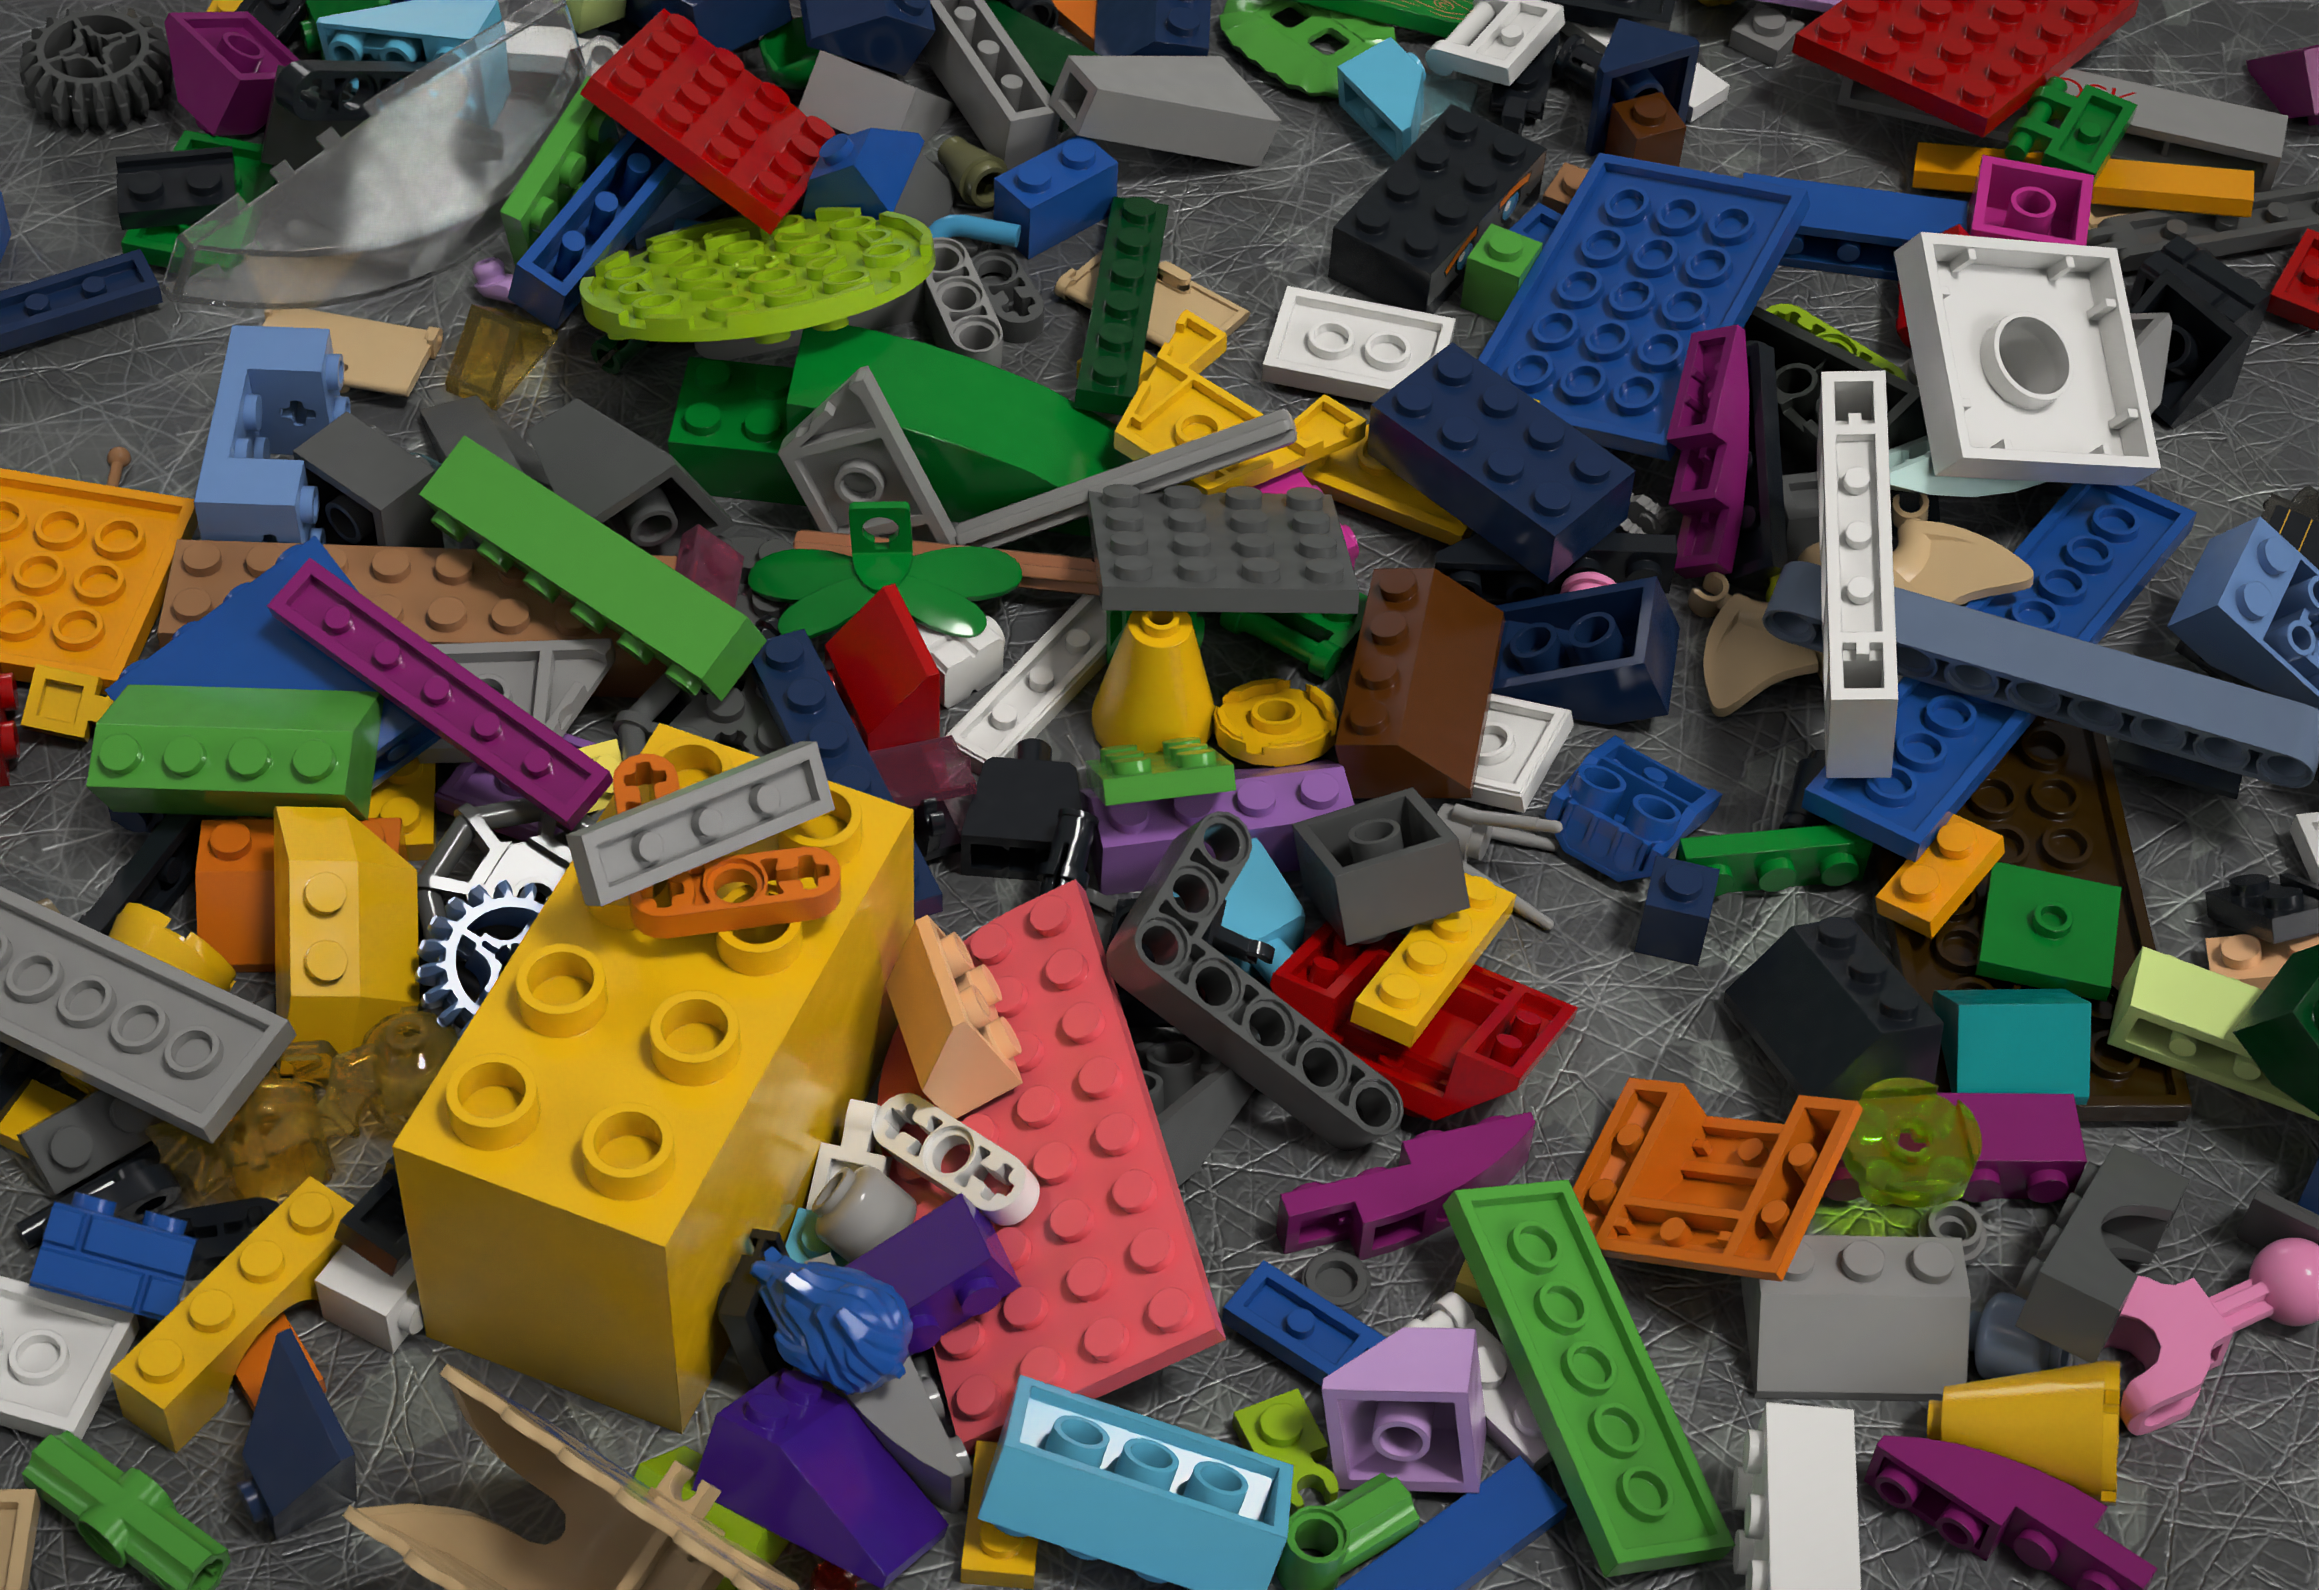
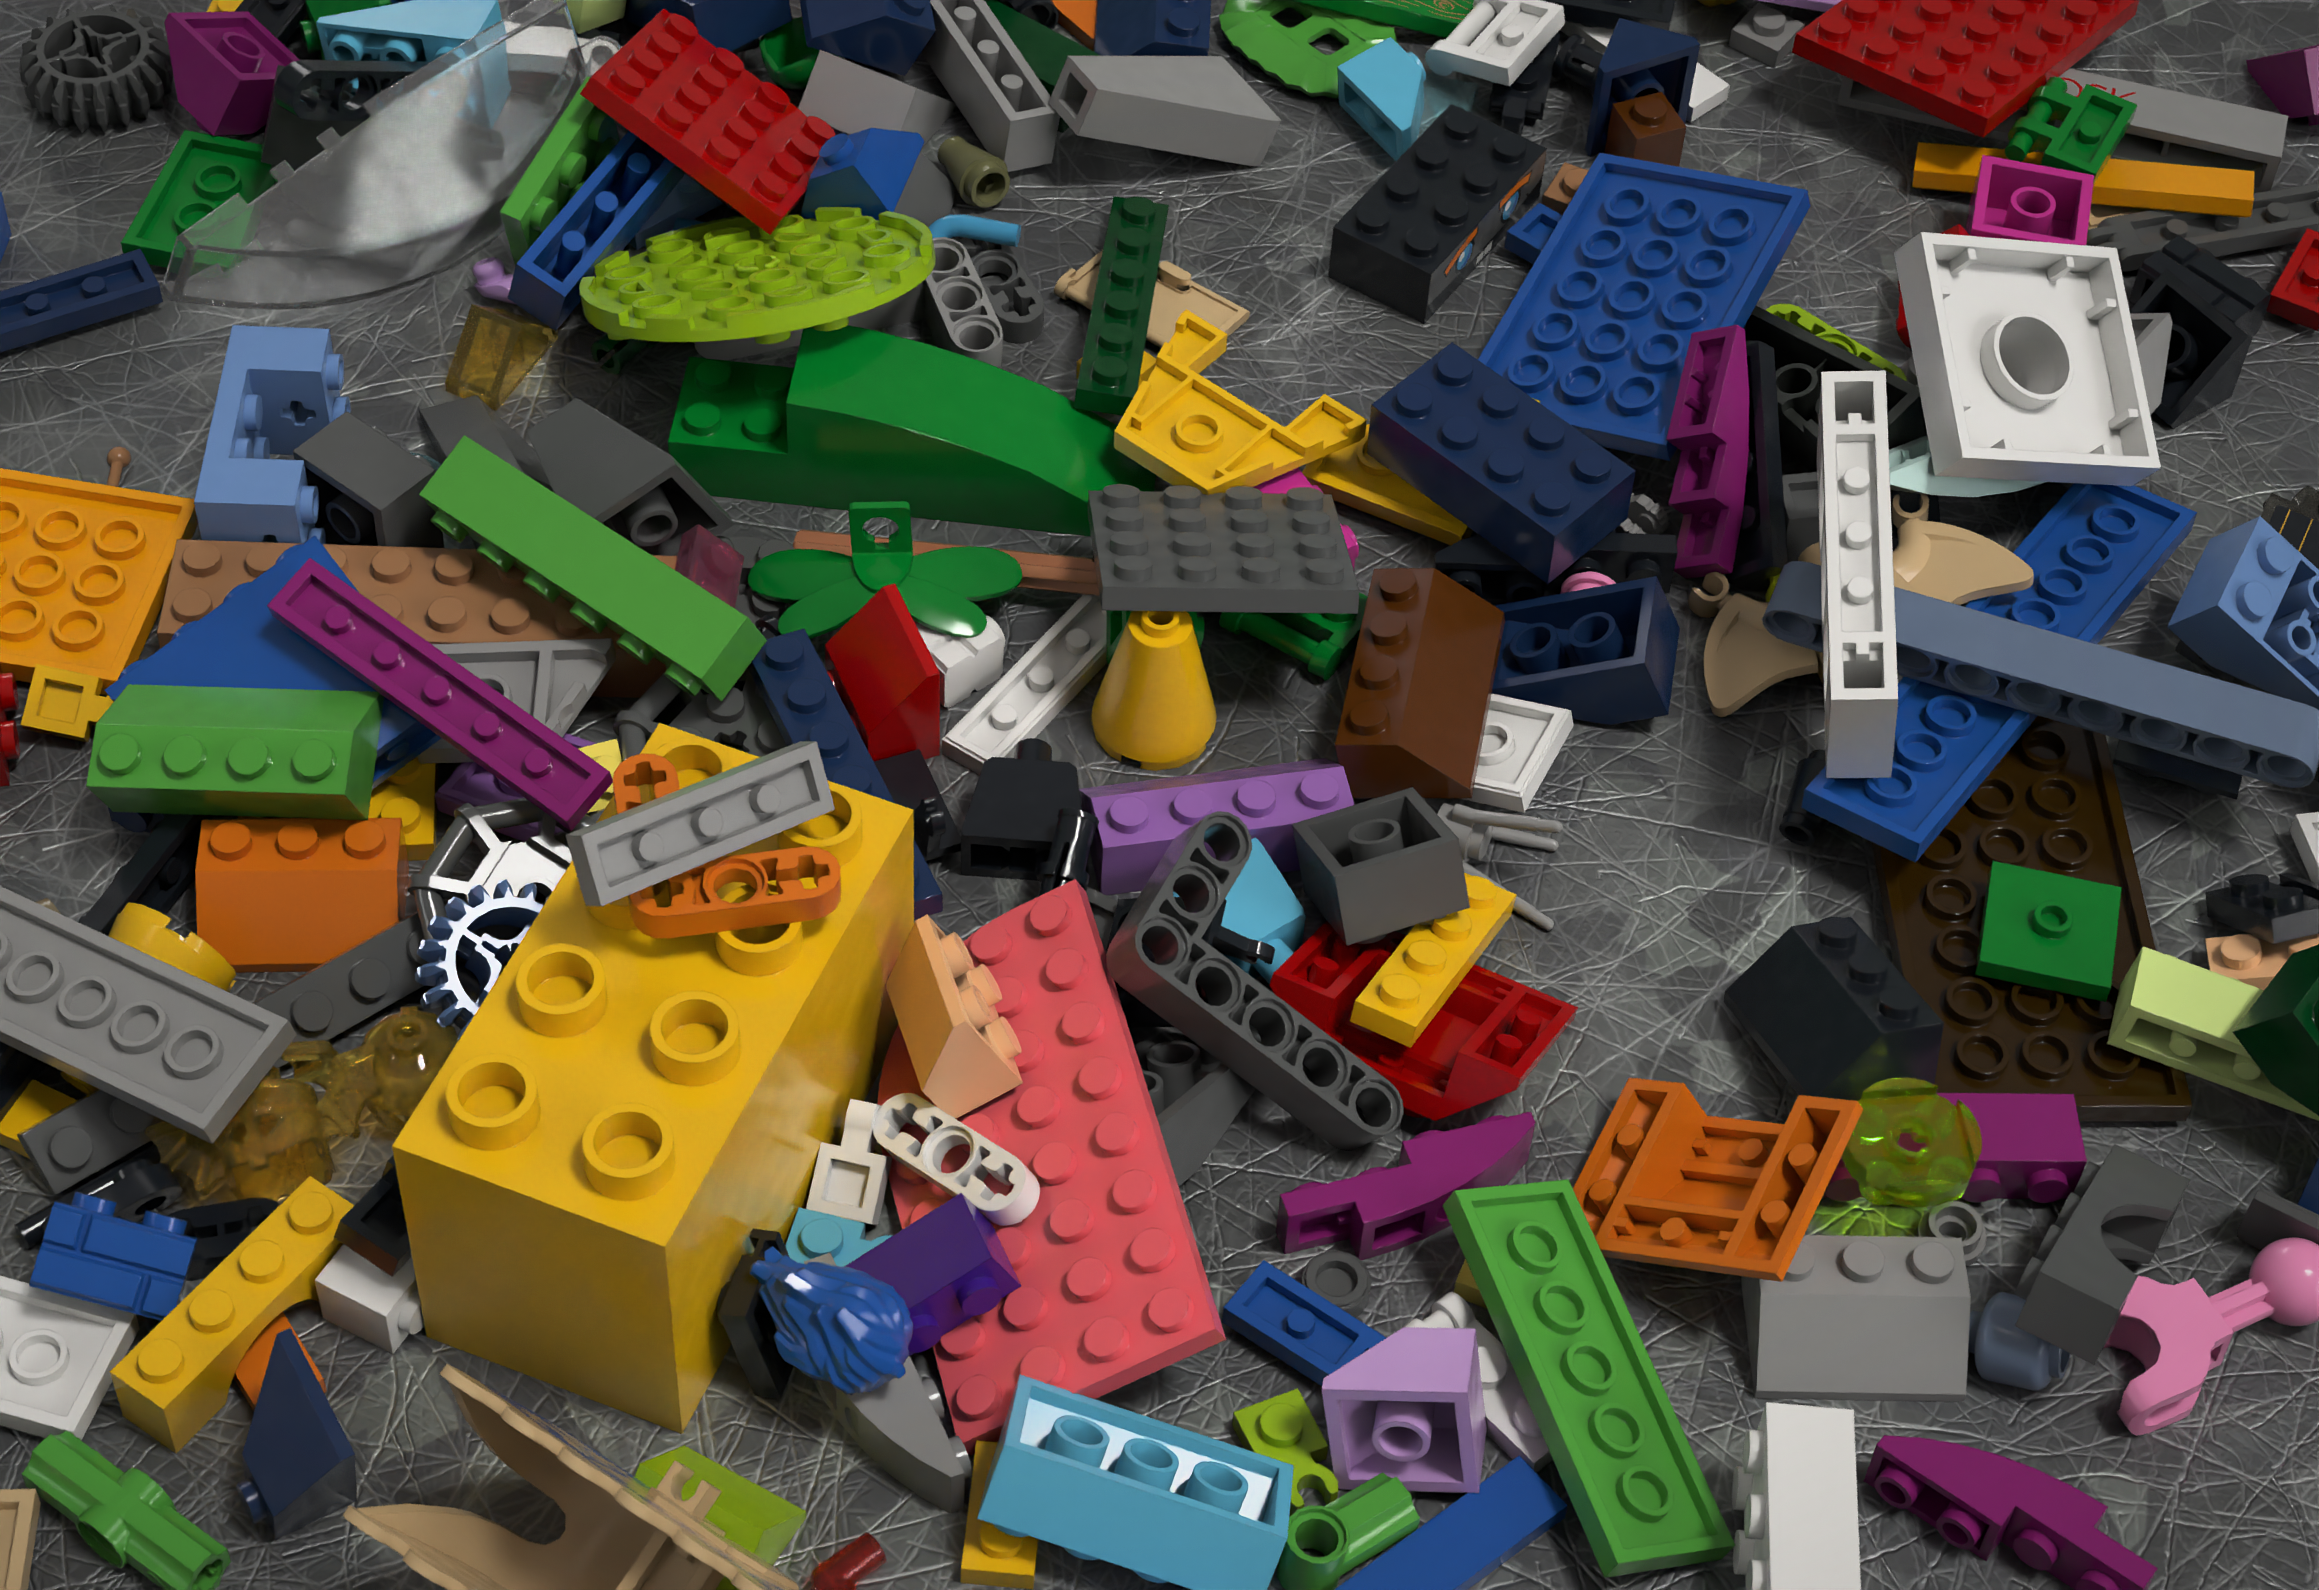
(173, 186): black plate -> none
(340, 927): yellow wedge -> none
(374, 353): tan door -> none
(818, 1478): dark purple slope -> none
(860, 454): light grey wing -> none
(861, 1211): light grey head -> none
(925, 771): clear pink piece -> none
(1057, 193): blue brick -> none
(1147, 474): light grey axle -> none
(1179, 771): bright green plate -> none
(1276, 724): yellow tile -> none
(1349, 344): white plate -> none
(1497, 271): bright green brick -> none
(1627, 810): blue slope -> none
(1677, 910): dark blue brick -> none
(1780, 857): green plate -> none
(1861, 227): blue brick -> none
(1936, 885): light orange plate -> none
(2016, 1041): teal slope -> none
(2044, 1419): yellow cone -> none

